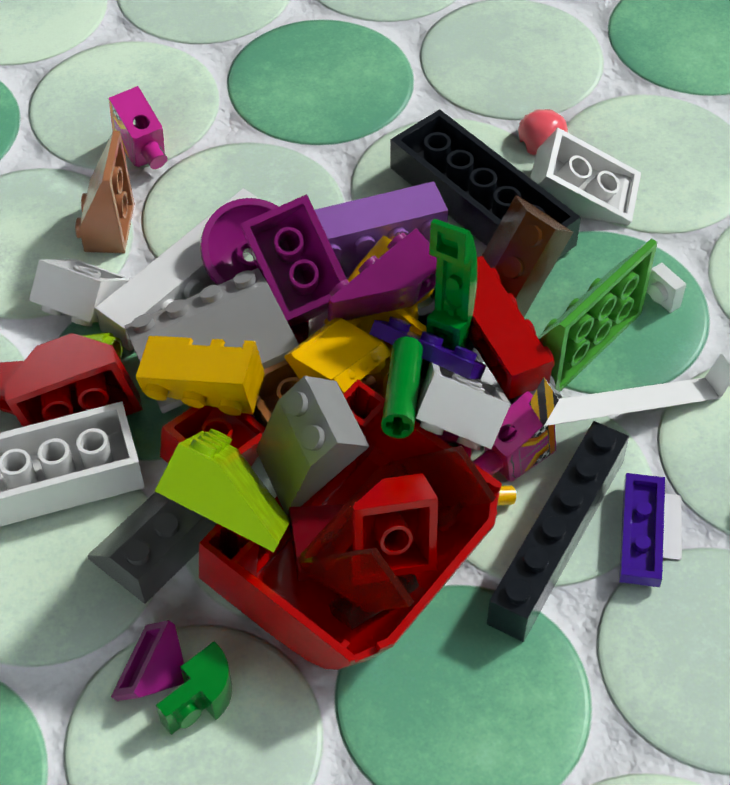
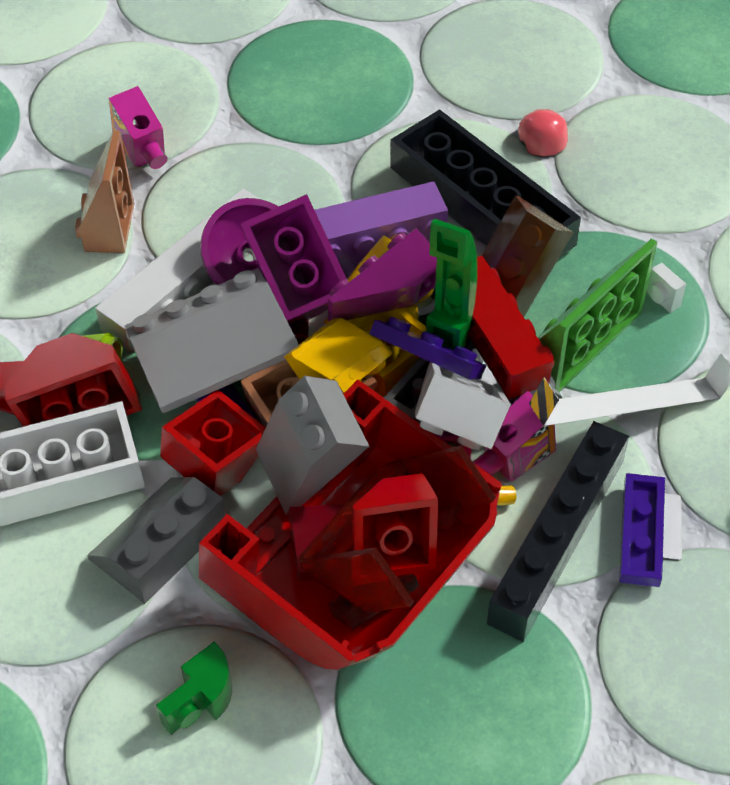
(73, 288): white slope -> none
(152, 664): magenta slope -> none
(202, 373): yellow wedge -> none
(222, 486): lime slope -> none
(402, 388): green piece -> none
(586, 179): white slope -> none

